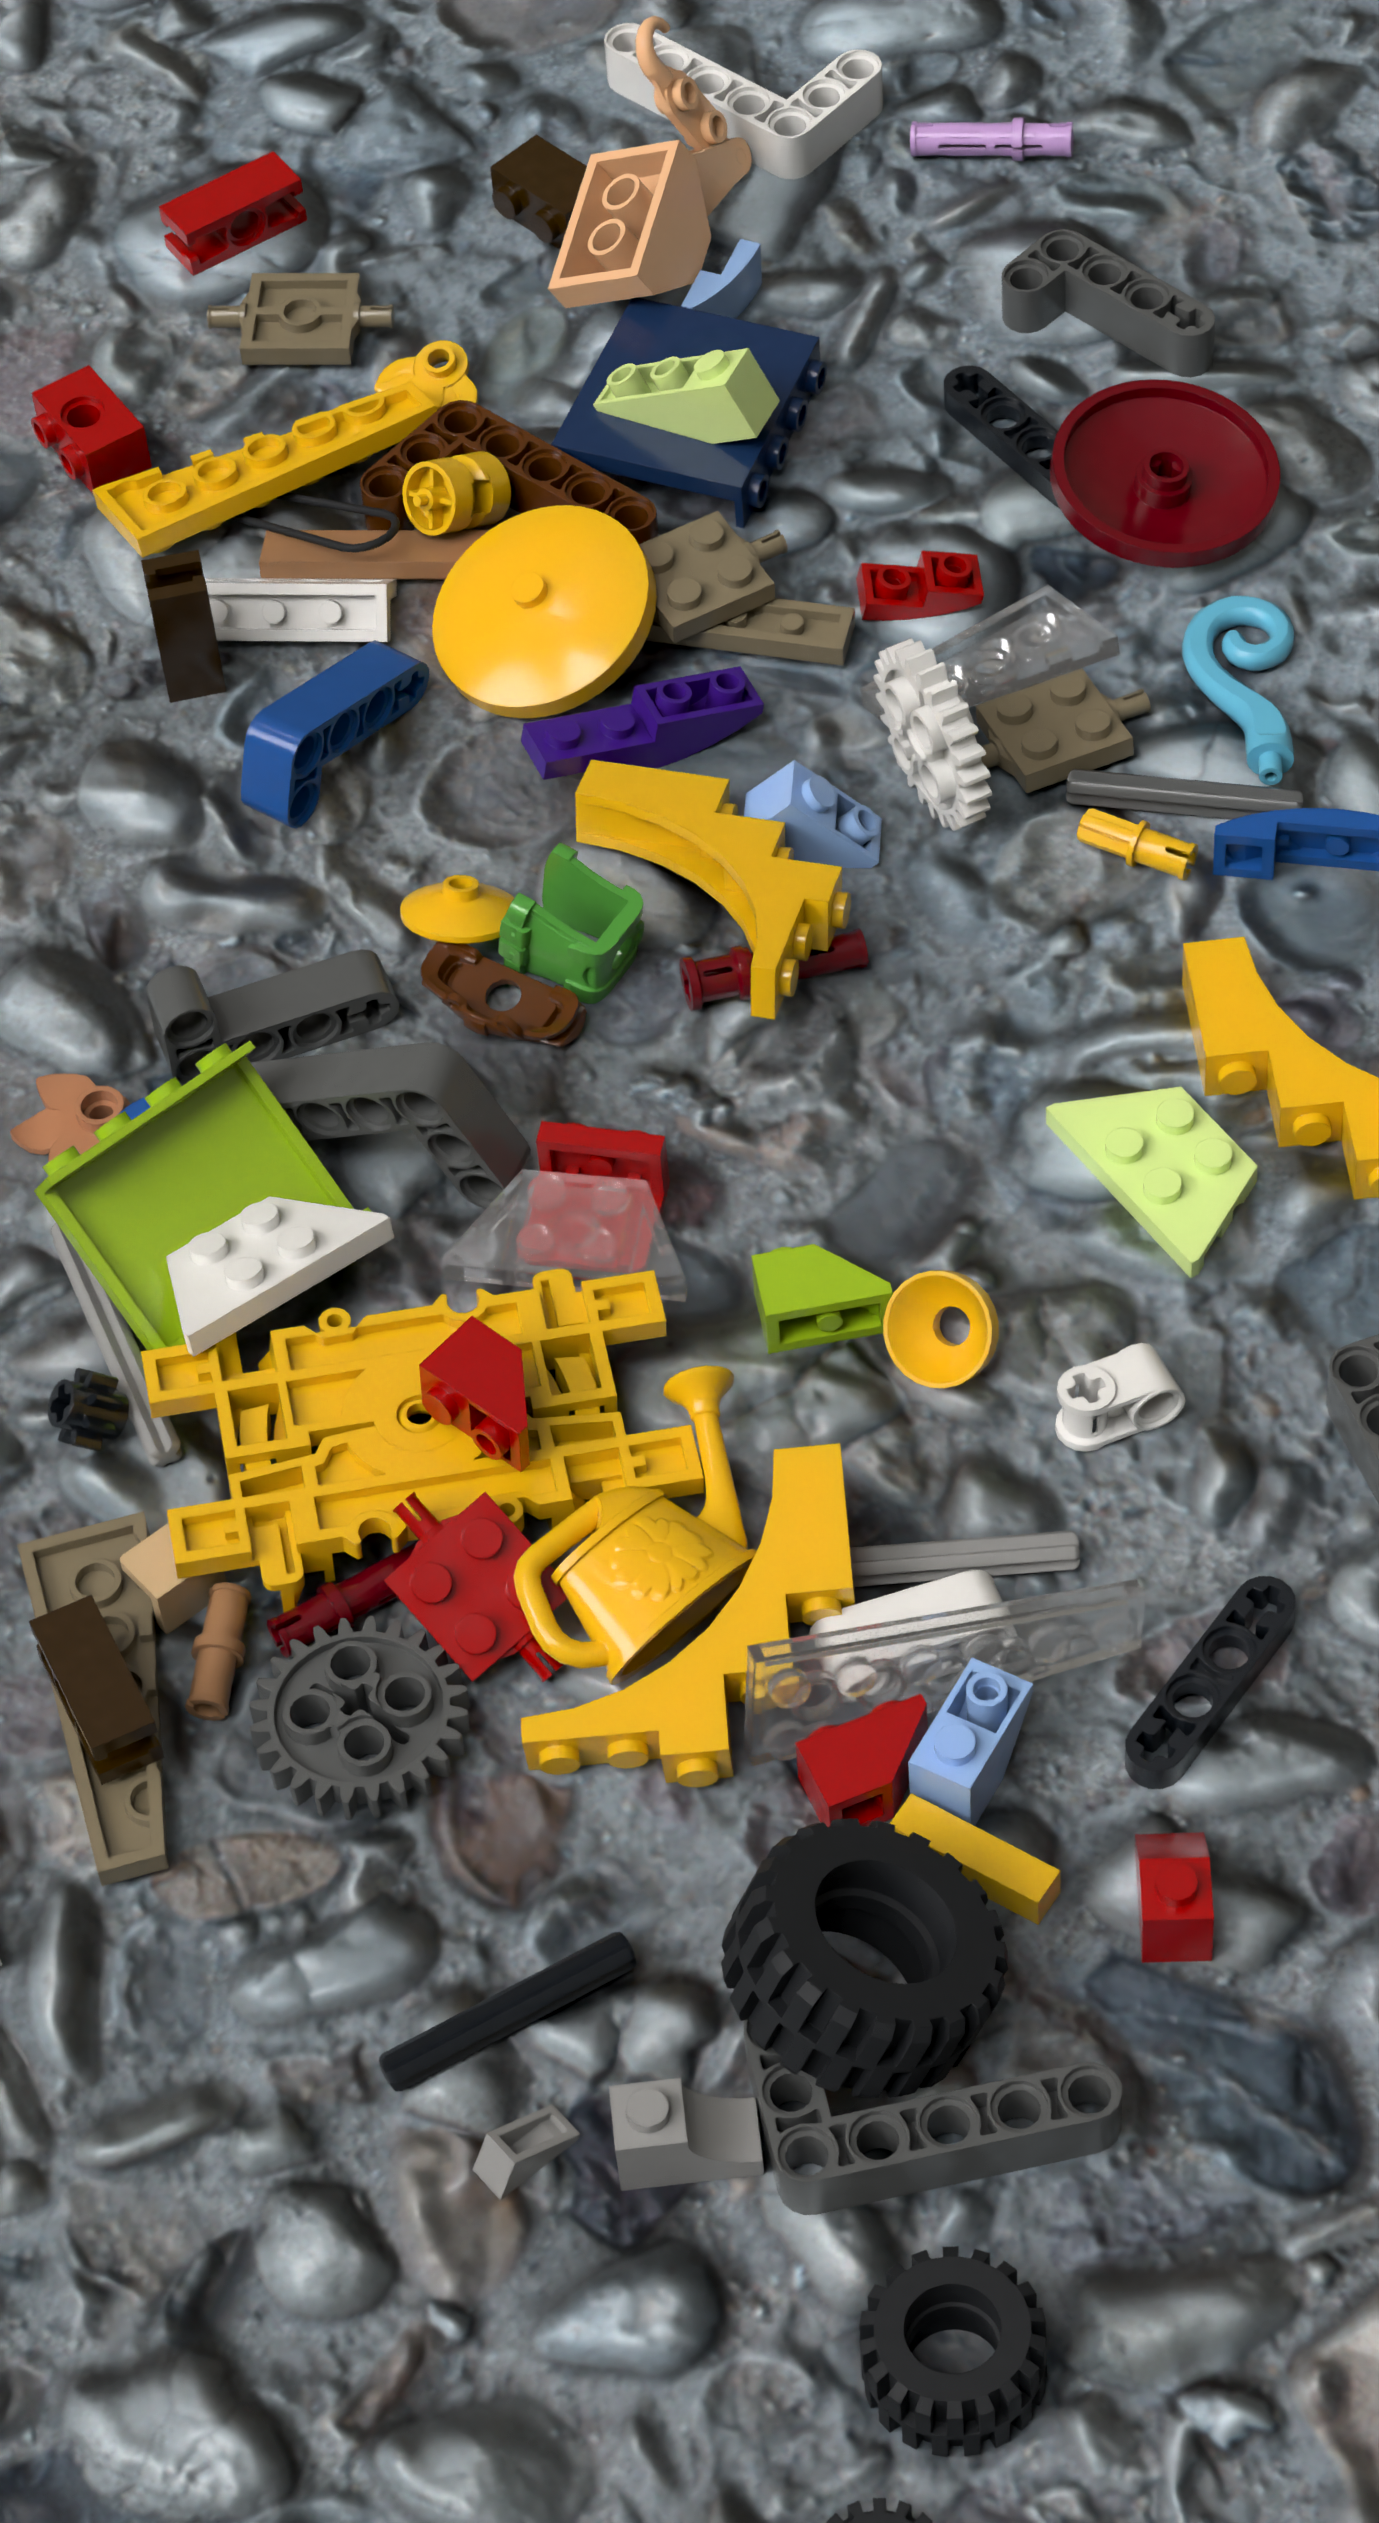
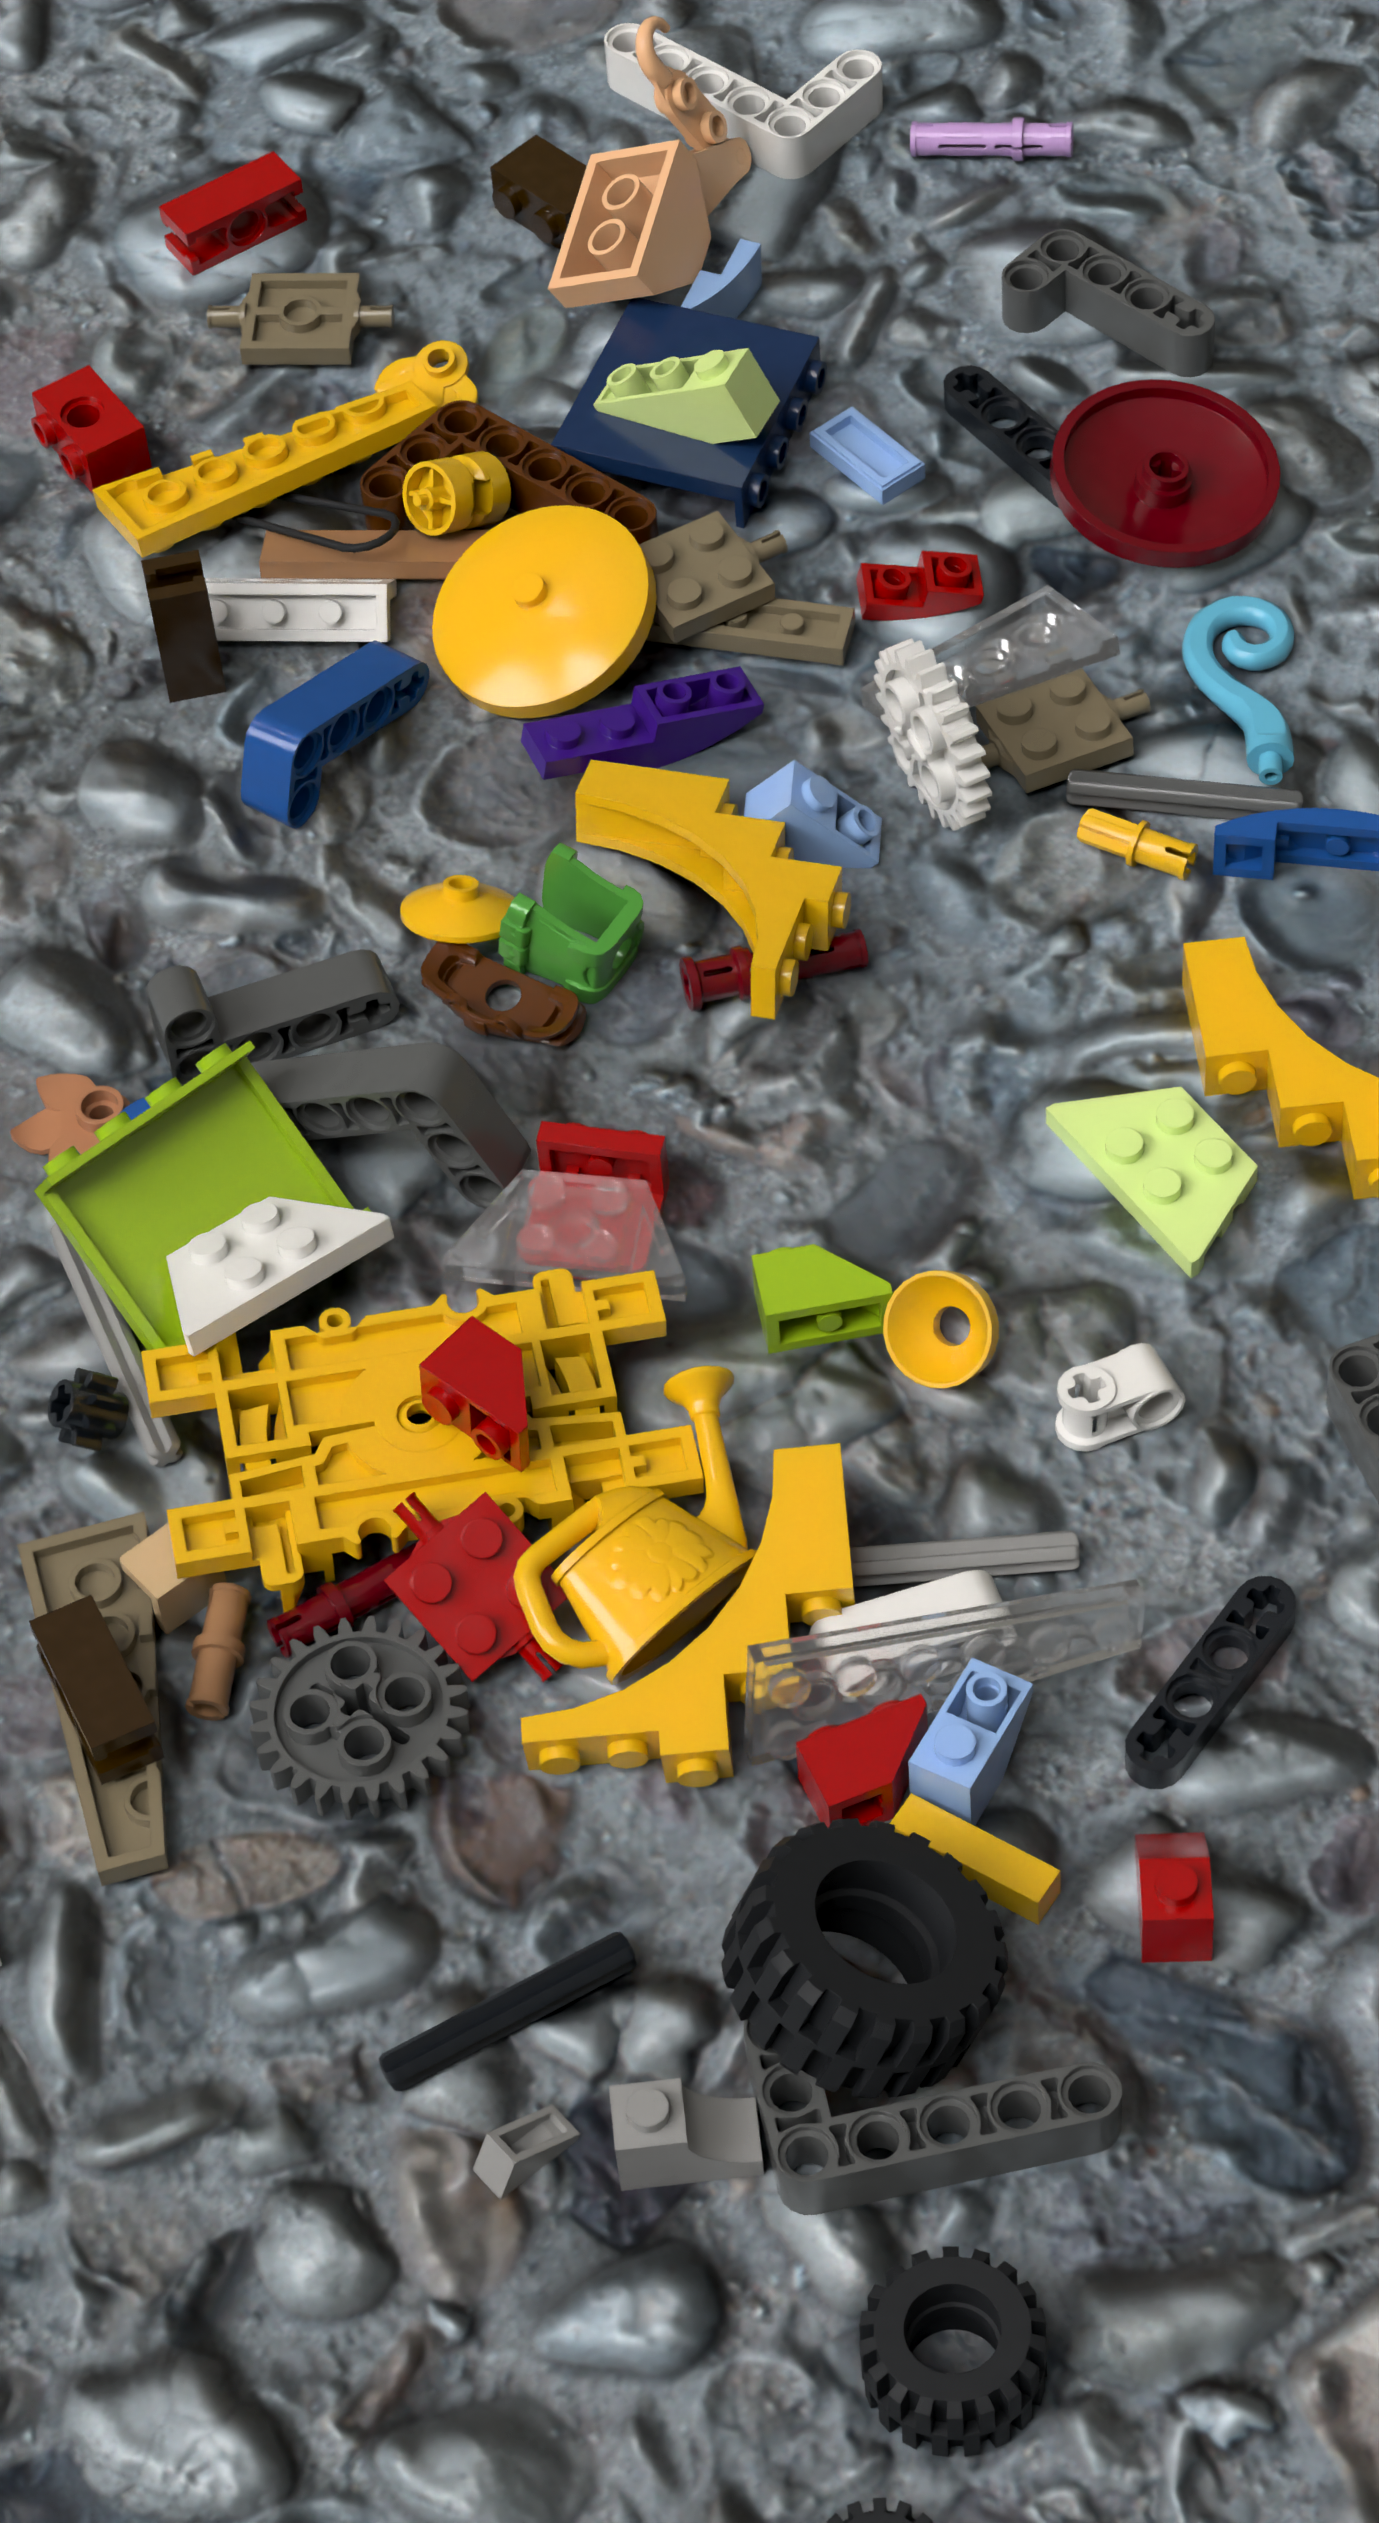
(867, 455): none -> light blue tile

